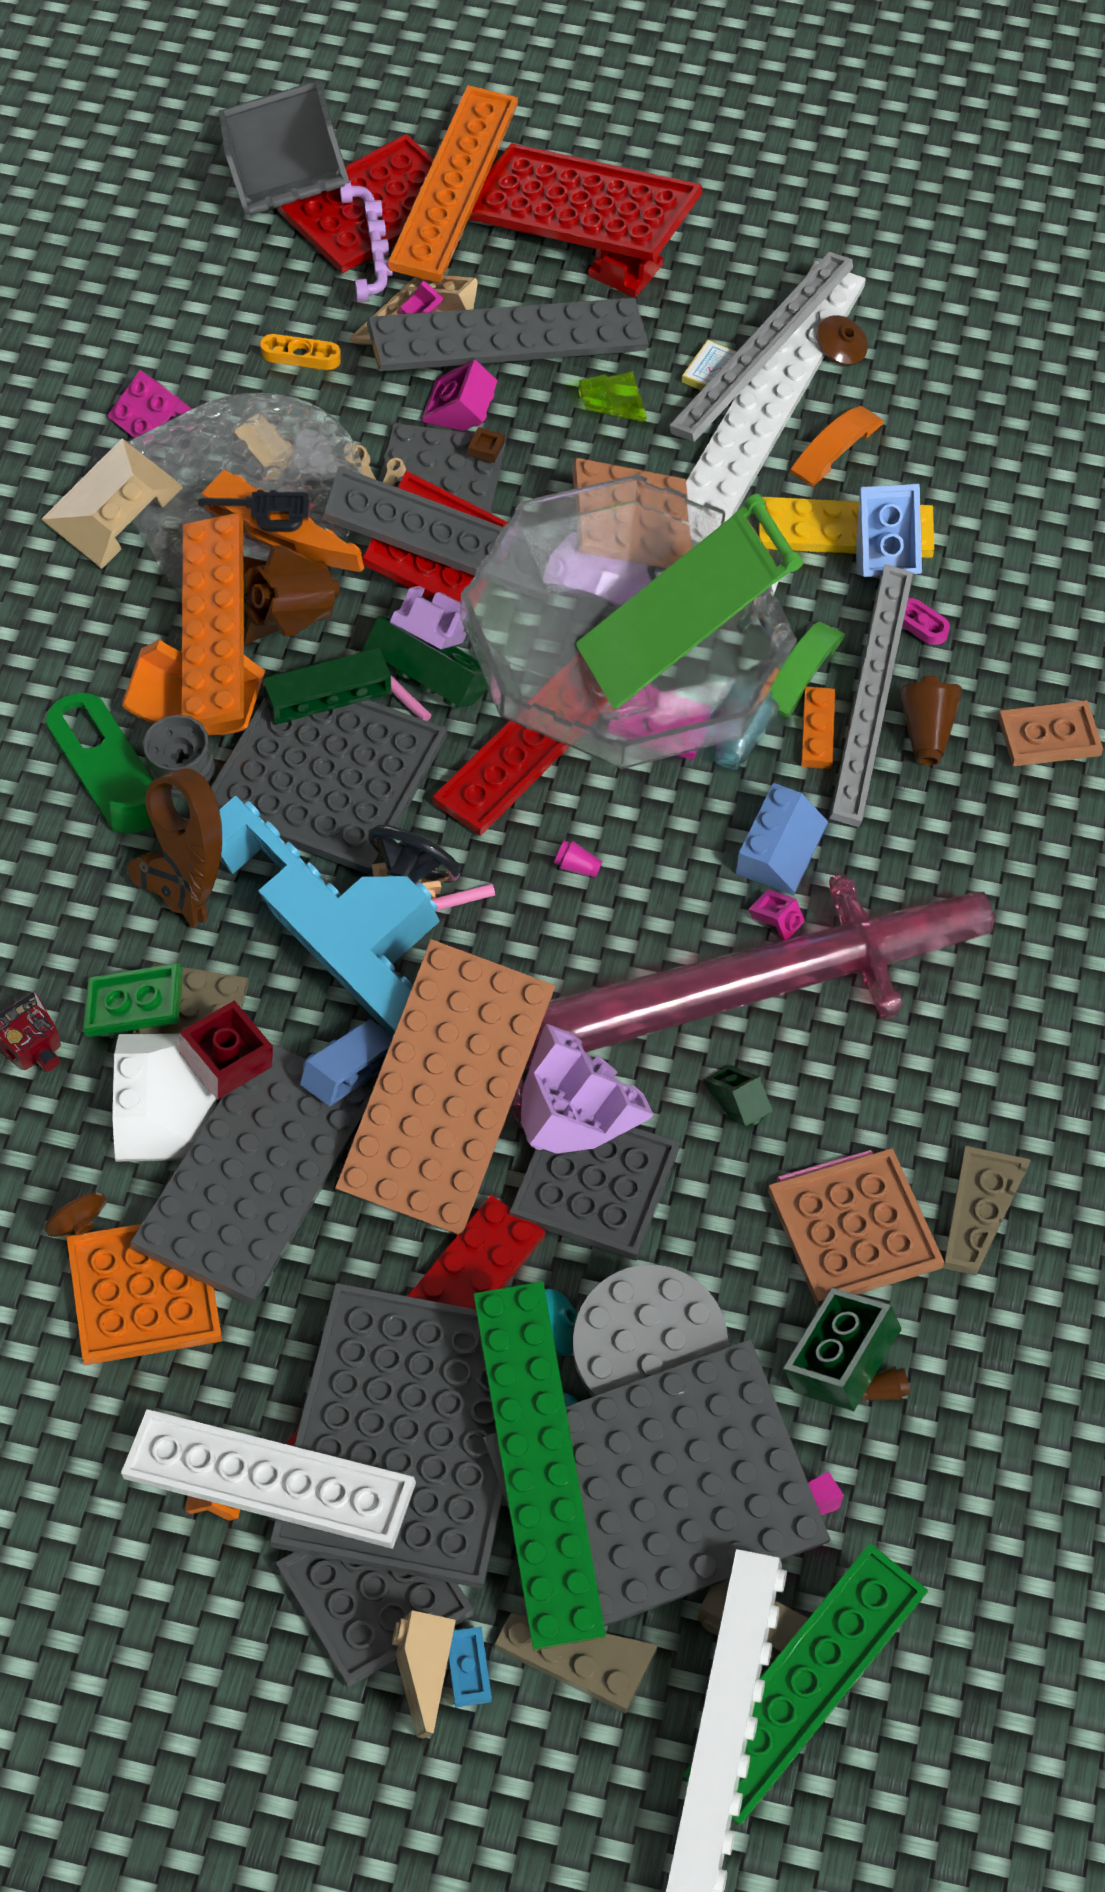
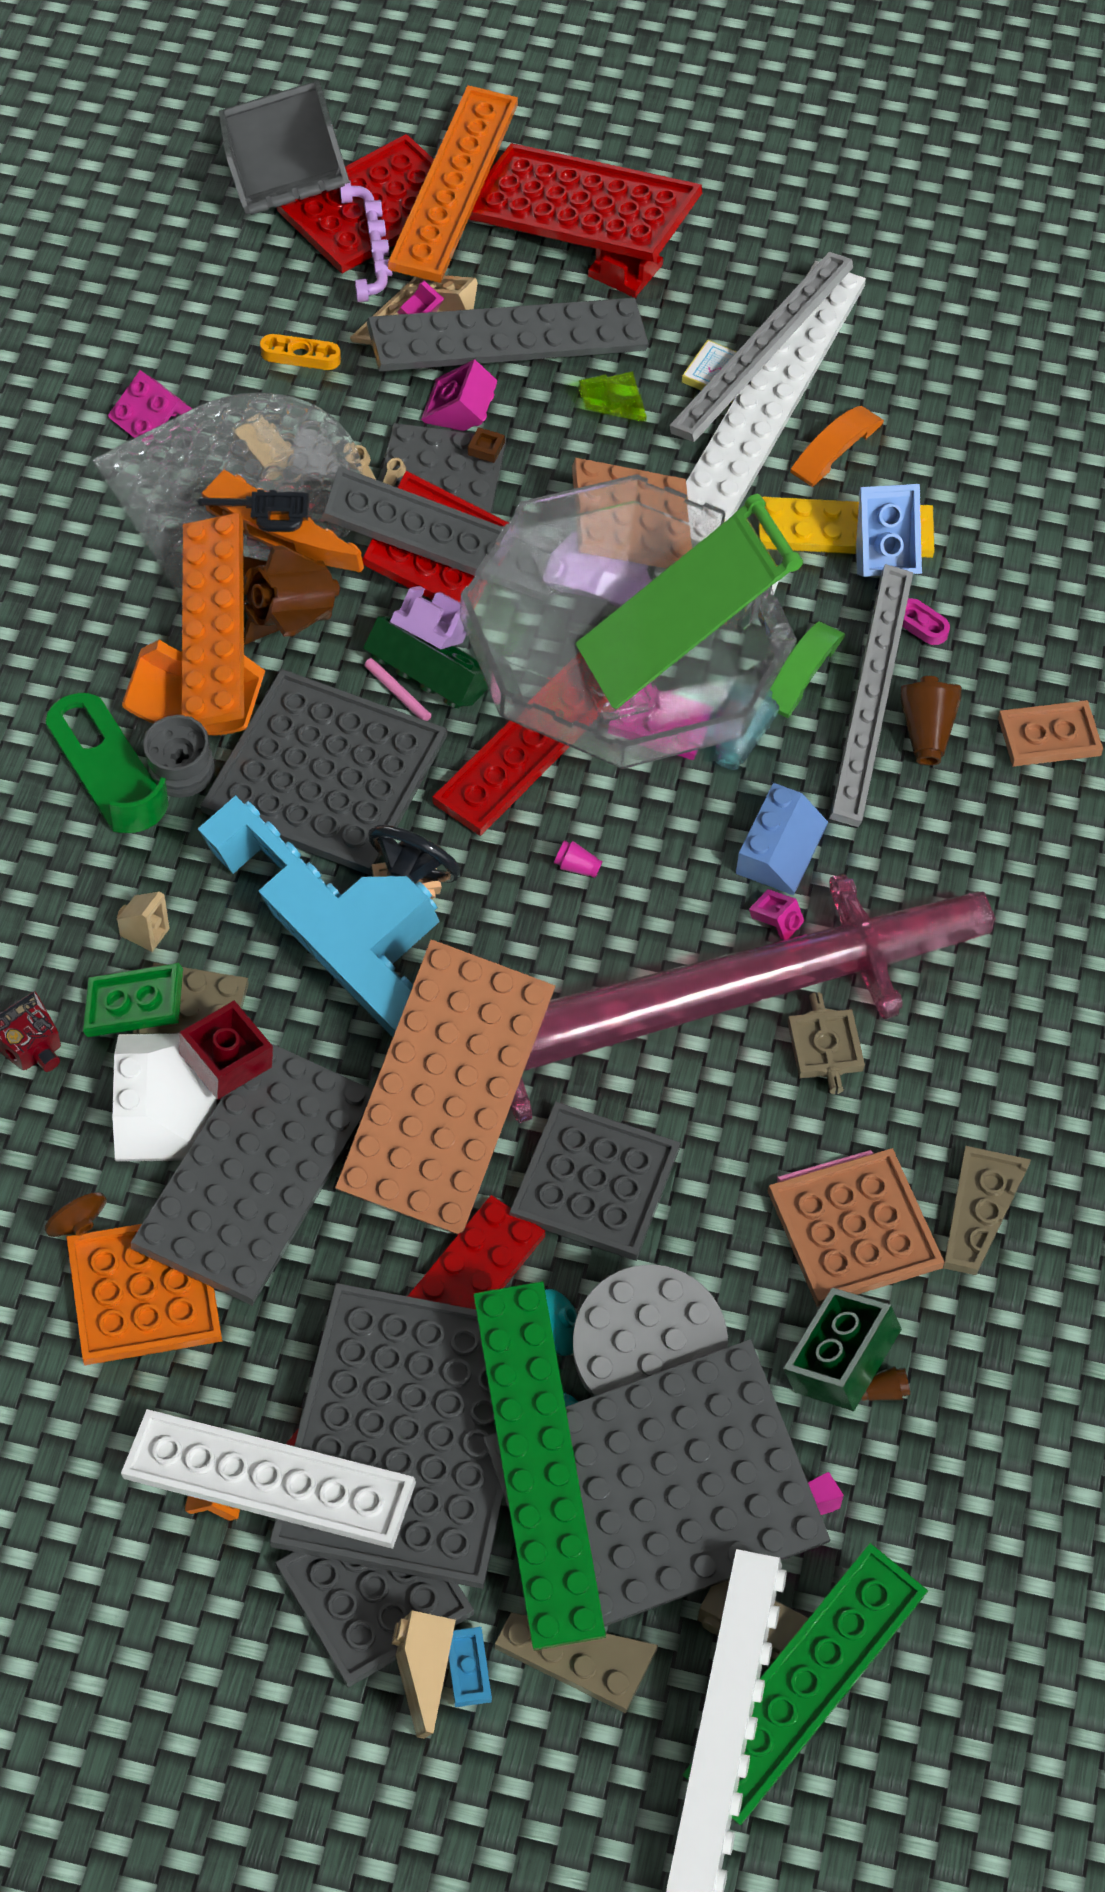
(108, 501): tan slope -> none
(144, 920): none -> tan slope
(190, 849): reddish brown animal -> none
(327, 686): dark green brick -> none
(346, 1062): medium blue brick -> none
(464, 897): bright pink bar -> none
(575, 1099): lavender brick -> none
(739, 1095): dark green slope -> none
(818, 728): orange plate -> none
(826, 1043): none -> dark tan plate
(842, 340): reddish brown dish -> none

